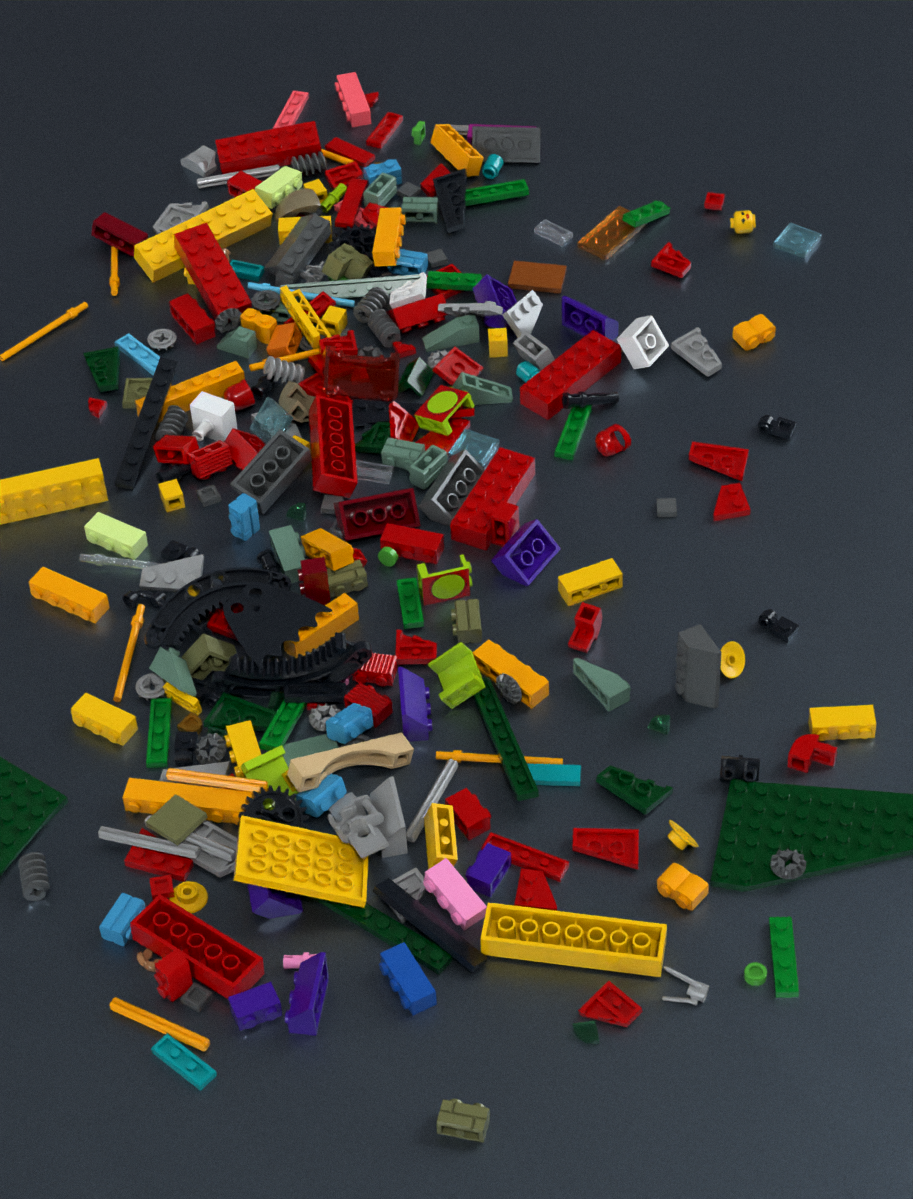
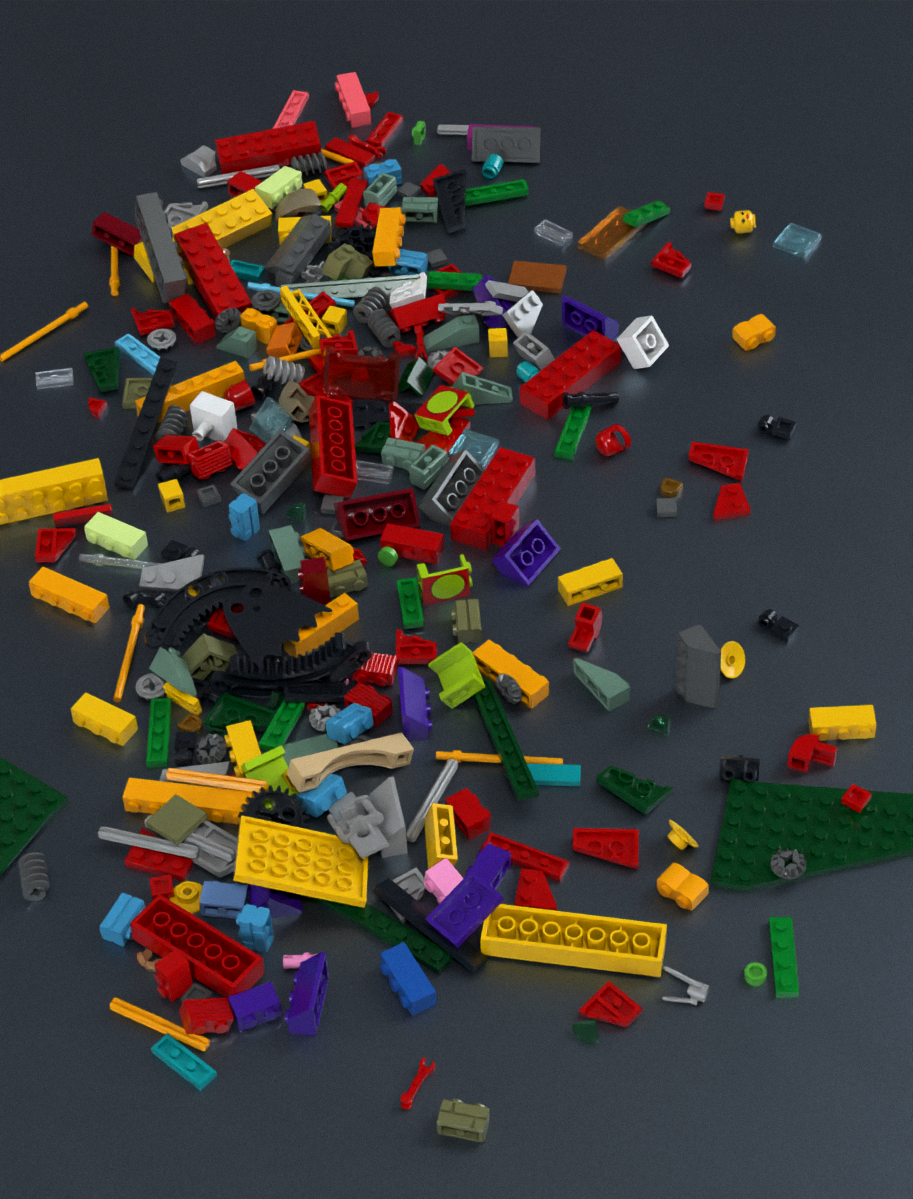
(52, 543): none -> red wing
(54, 378): none -> clear tile
(80, 515): none -> red tile
(152, 320): none -> red wing
(160, 246): none -> dark grey brick
(206, 1015): none -> red brick
(223, 899): none -> medium blue brick
(255, 928): none -> dark azure brick
(366, 146): none -> red piece
(408, 1098): none -> red piece
(420, 342): none -> red piece
(456, 149): light orange brick -> none
(464, 909): none -> dark purple plate
(506, 291): none -> light grey tile
(670, 487): none -> pearl gold tile
(697, 352): light grey wing -> none
(856, 798): none -> red plate

